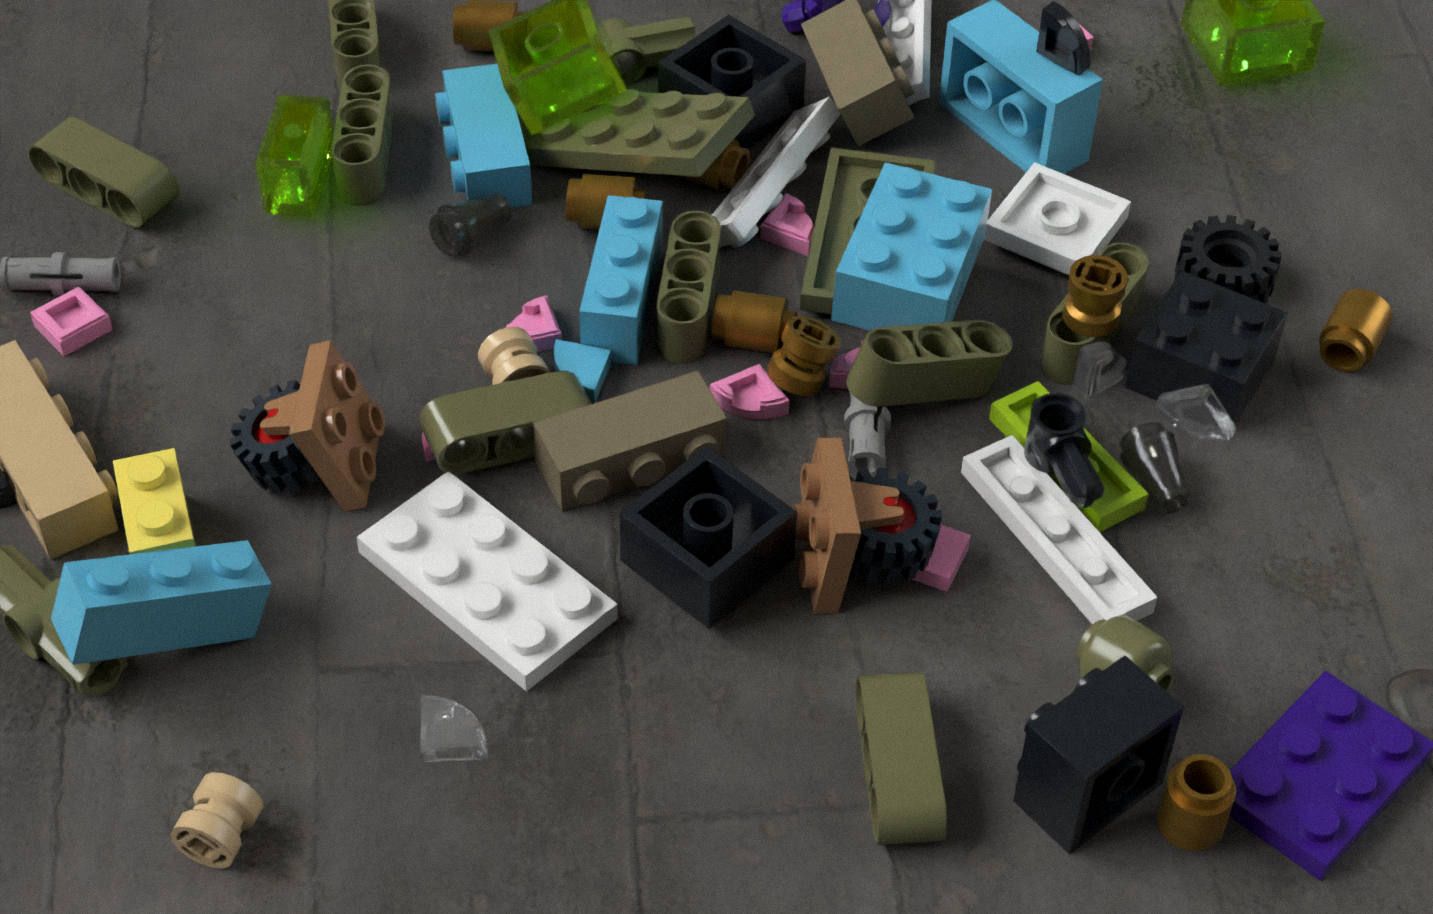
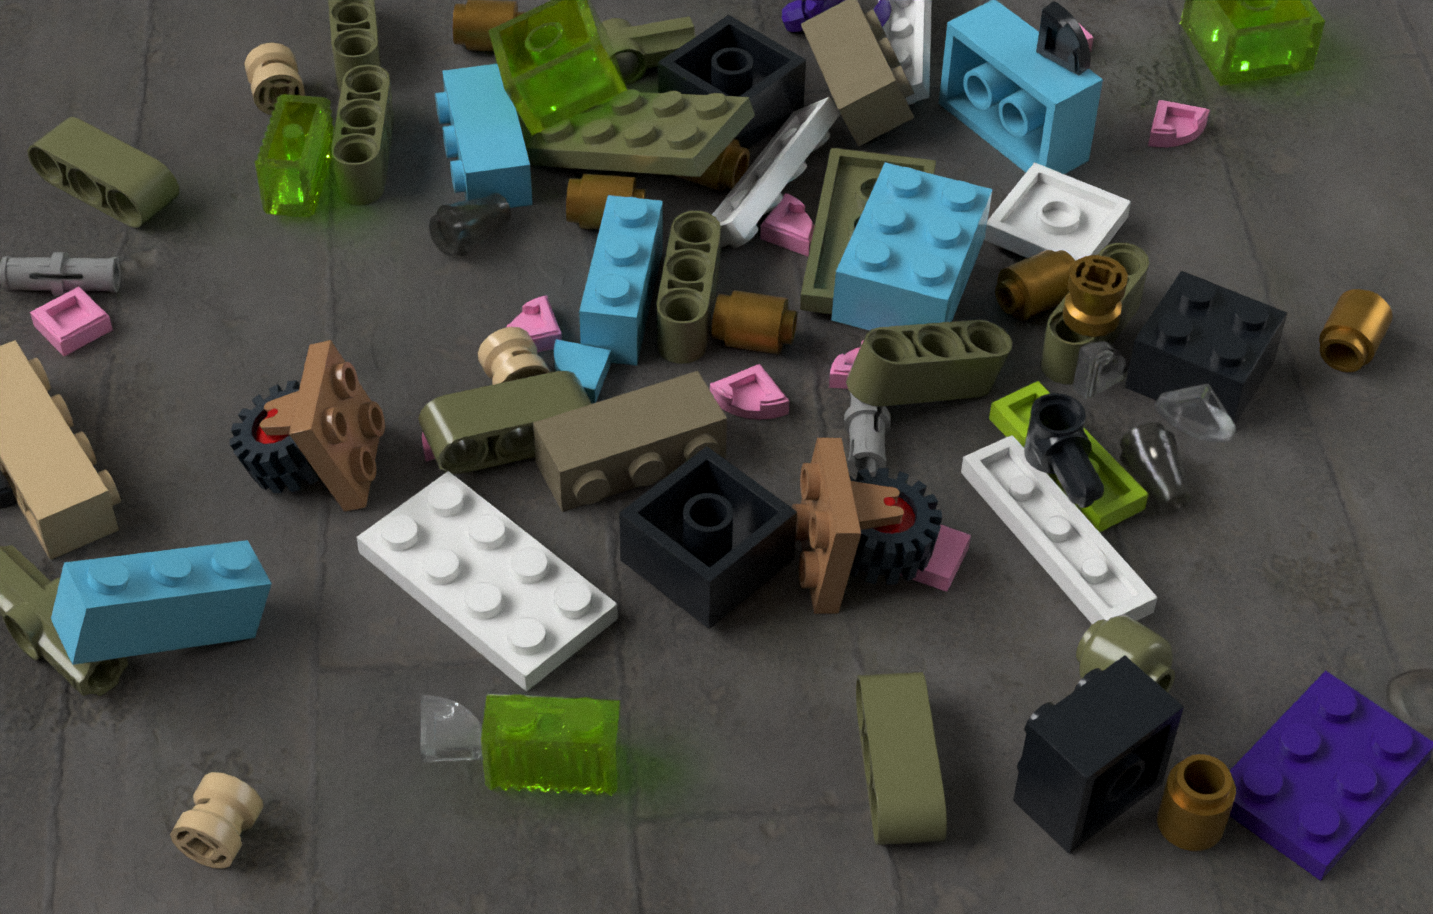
(153, 502): light yellow brick -> none
(272, 73): none -> tan wheel
(551, 743): none -> clear neon green brick
(803, 356): pearl gold wheel -> none
(1034, 284): none -> pearl gold brick
(1177, 124): none -> bright pink tile
(1235, 245): black tyre -> none

